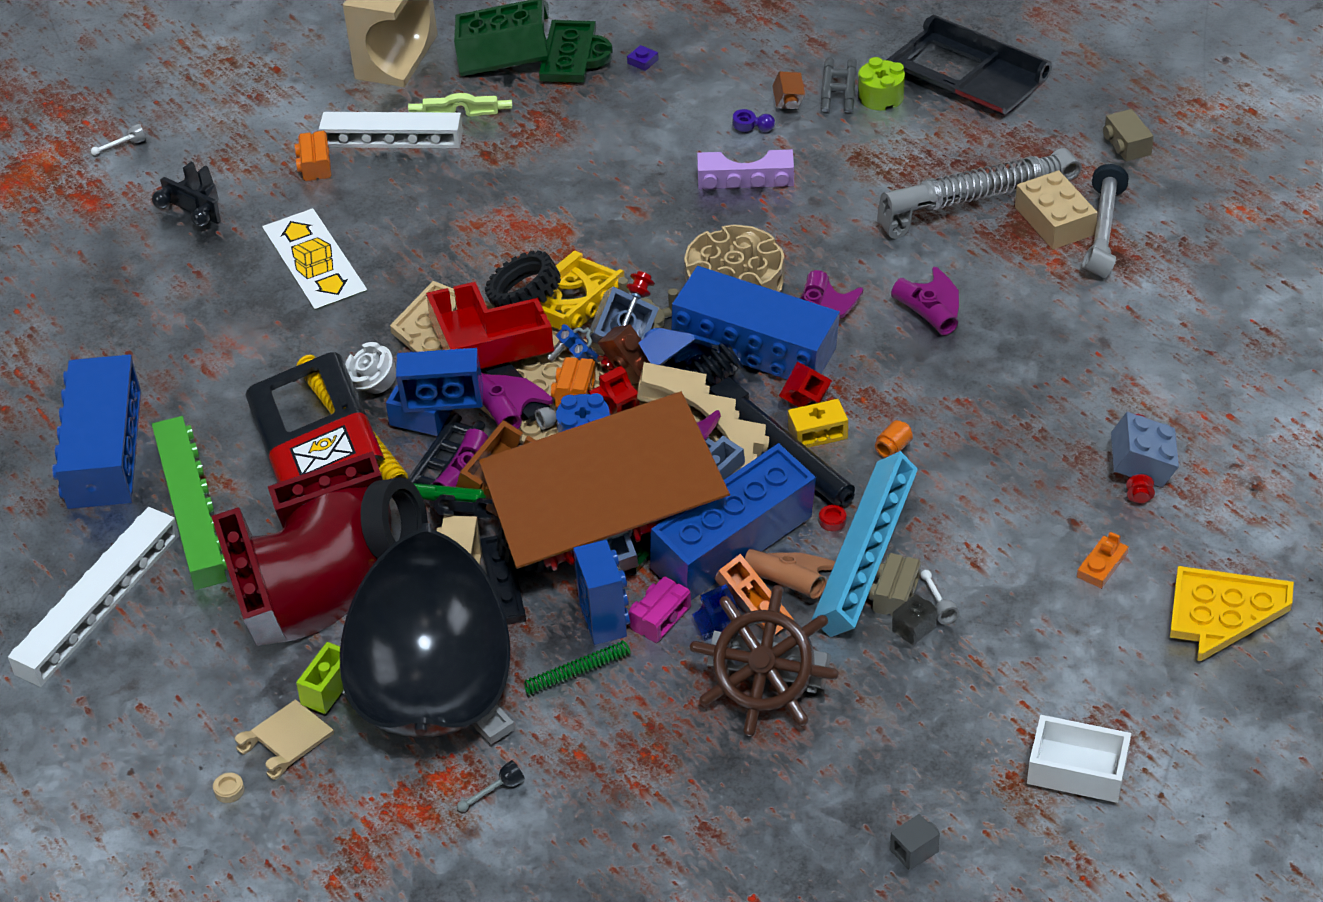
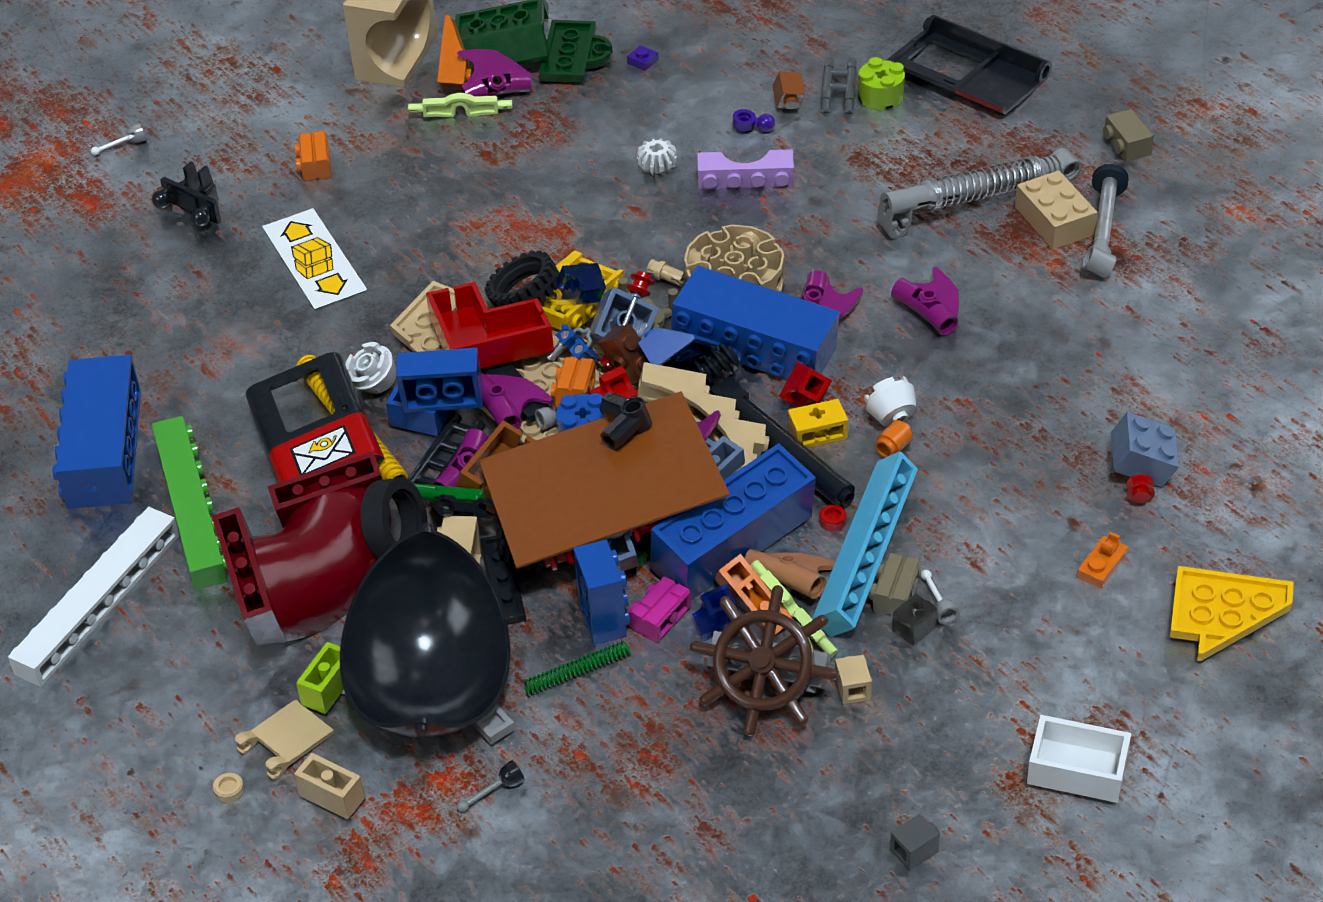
(329, 785): none -> tan brick
(392, 129): white brick -> none
(453, 70): none -> orange slope
(490, 66): none -> magenta pin
(583, 282): none -> clear blue brick
(629, 415): none -> black piece
(656, 156): none -> white gear
(661, 270): none -> tan pin
(798, 614): none -> yellowish green piece
(853, 679): none -> tan brick
(891, 401): none -> white cone

